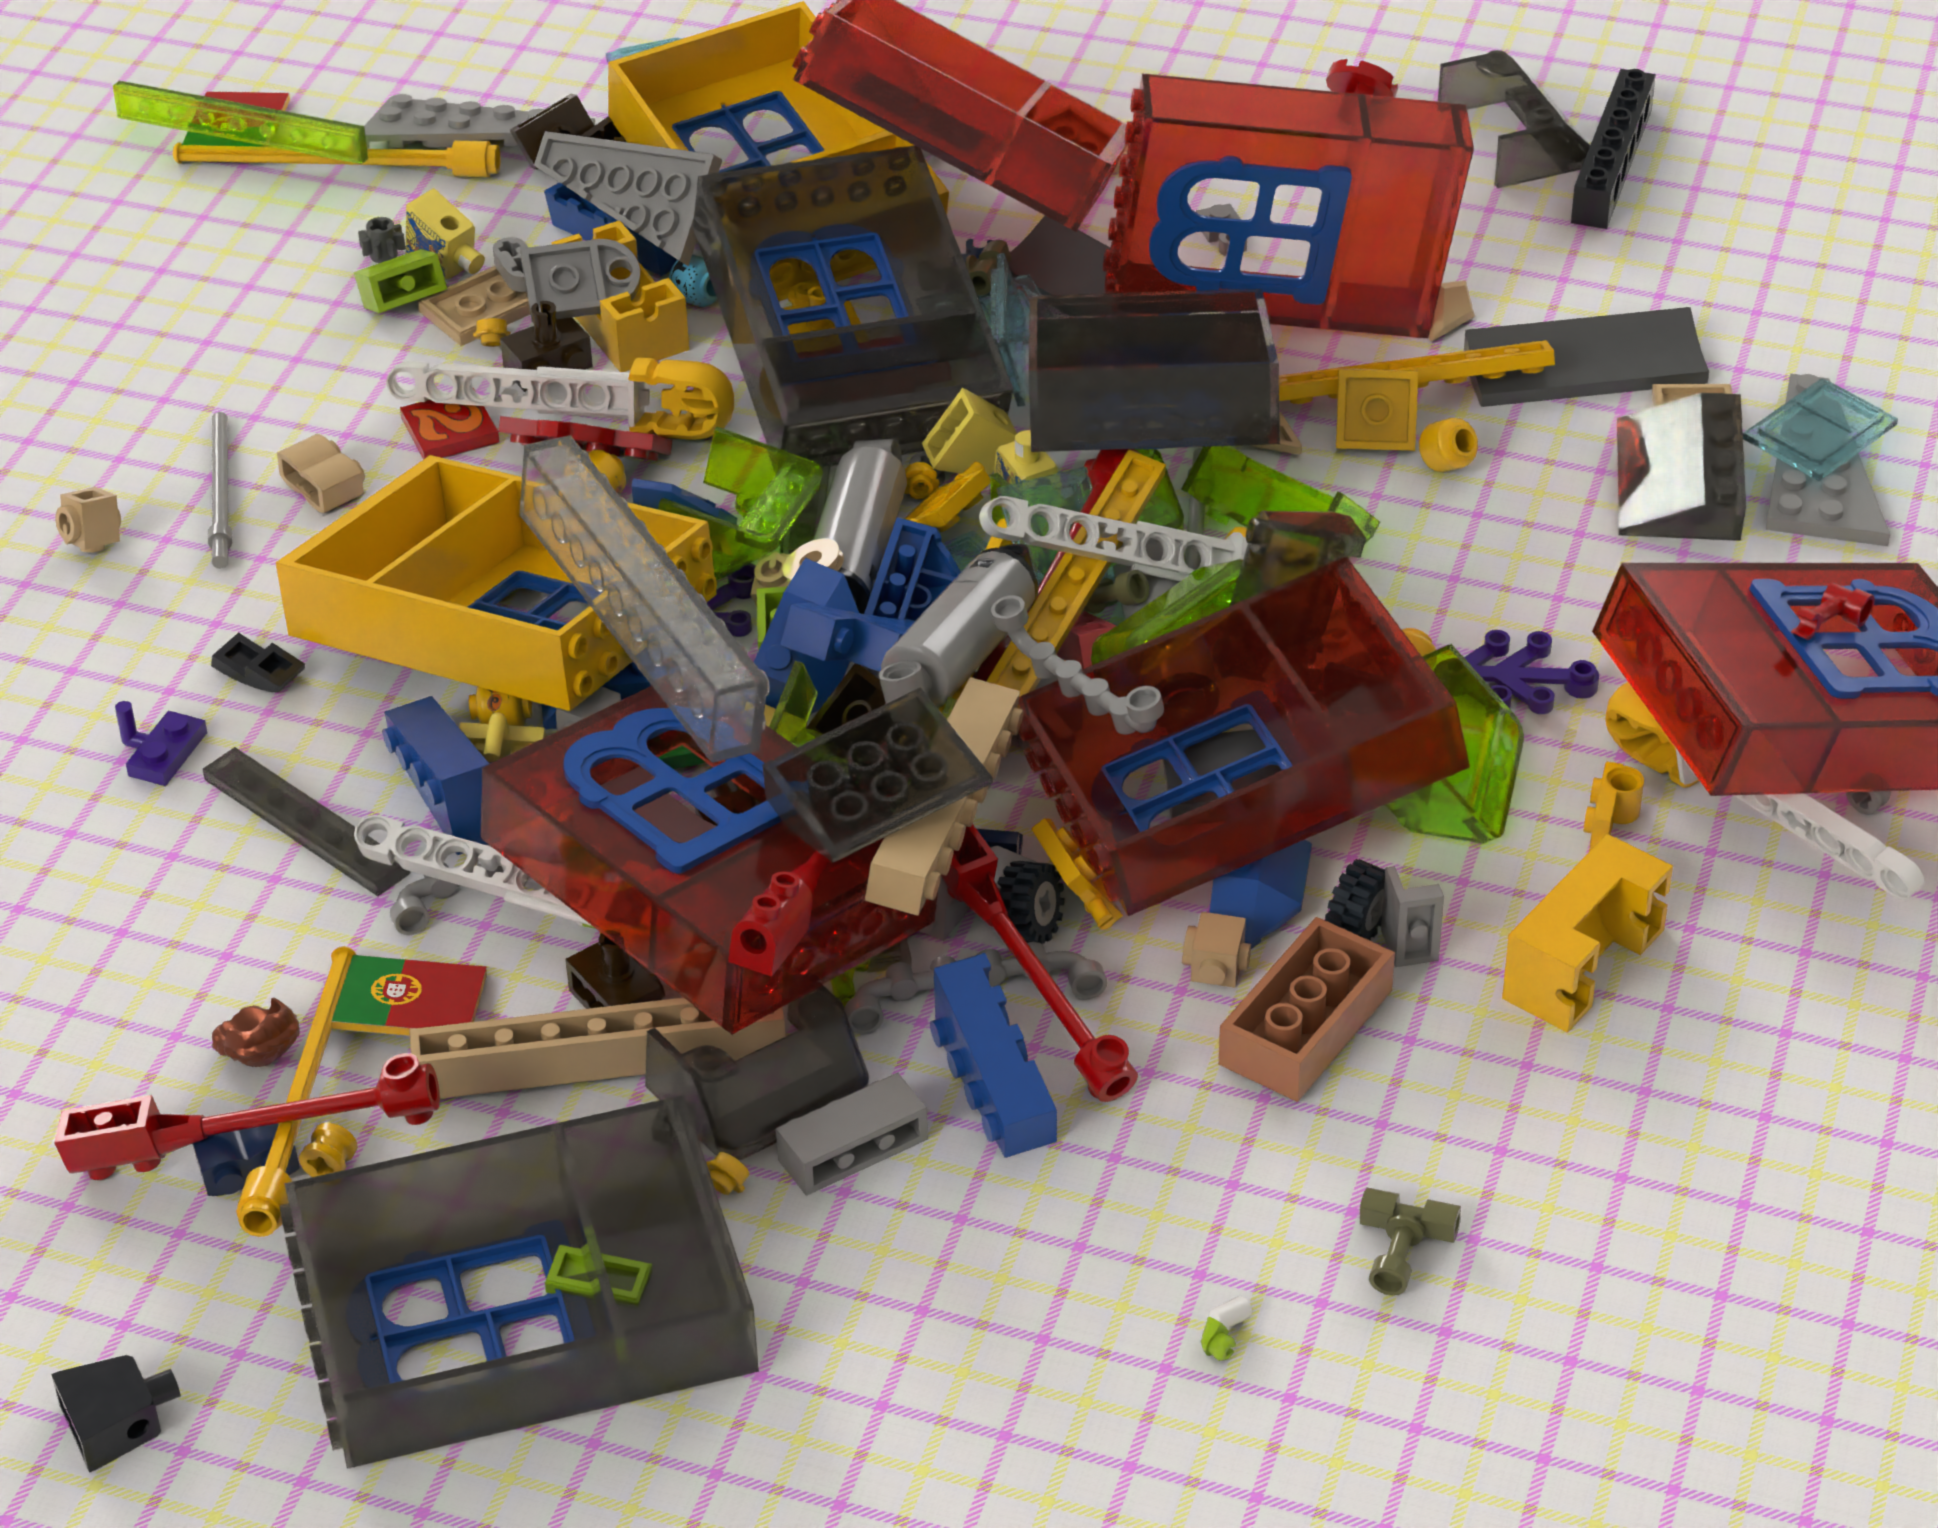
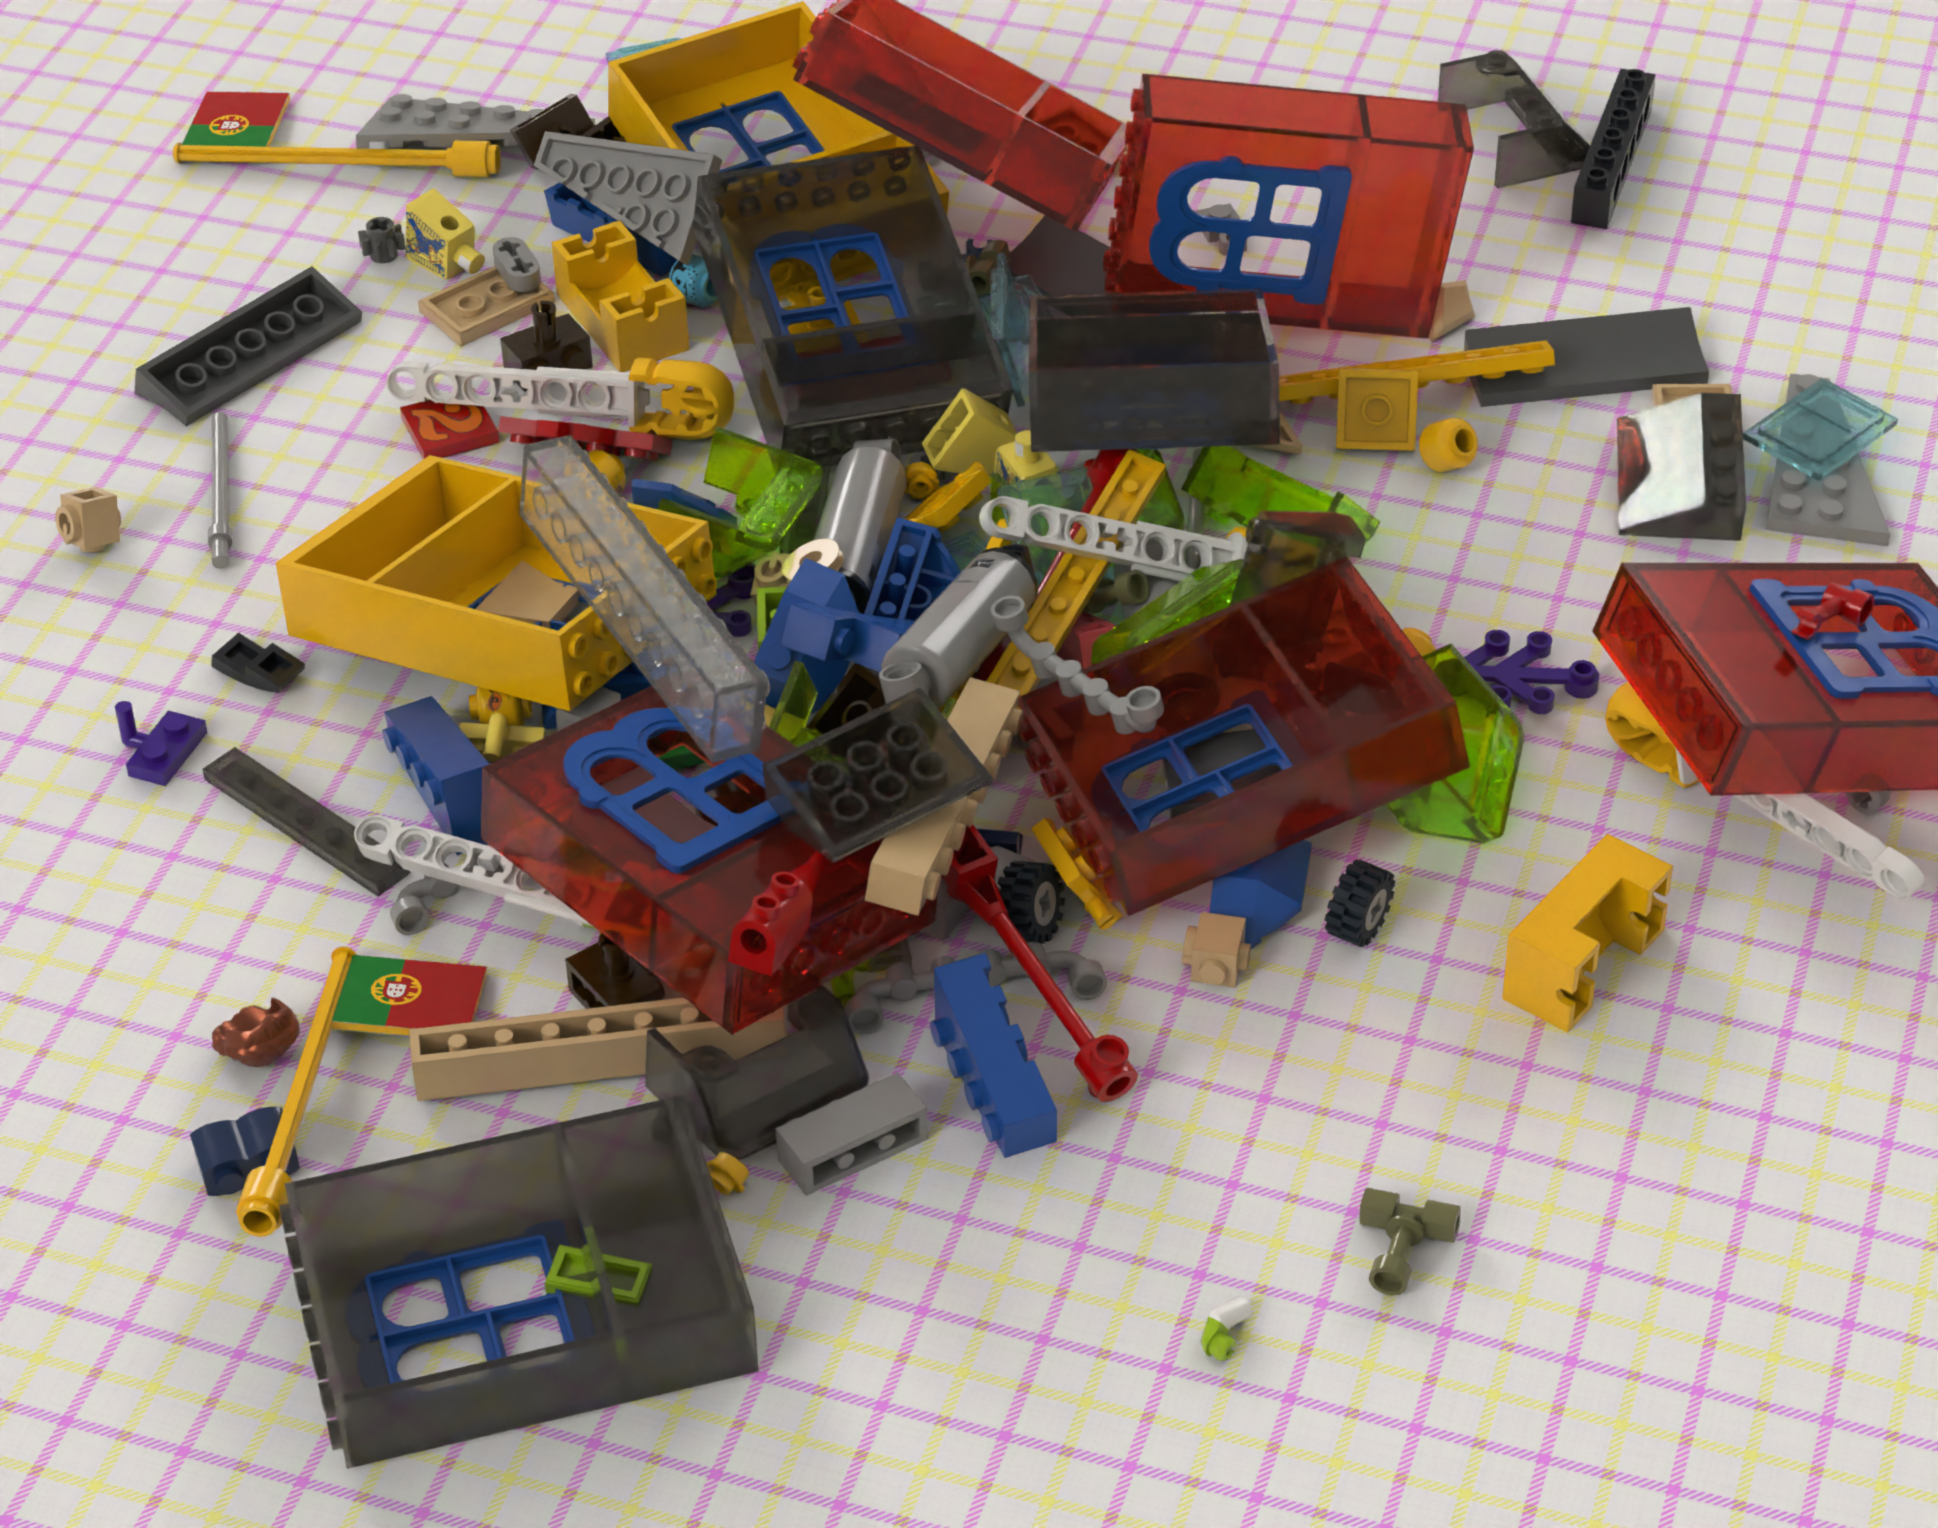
(112, 1406): black torso -> none
(137, 1134): red bar -> none
(241, 122): clear neon green tile -> none
(246, 346): none -> dark grey arch
(321, 473): tan brick -> none
(328, 1150): yellow wheel -> none
(400, 280): lime brick -> none
(490, 331): yellow plate -> none
(531, 597): none -> tan tile
(578, 275): light grey tile -> none
(1306, 1008): nougat brick -> none
(1364, 79): red tile -> none
(1411, 920): light grey panel -> none
(1616, 800): yellow plate -> none

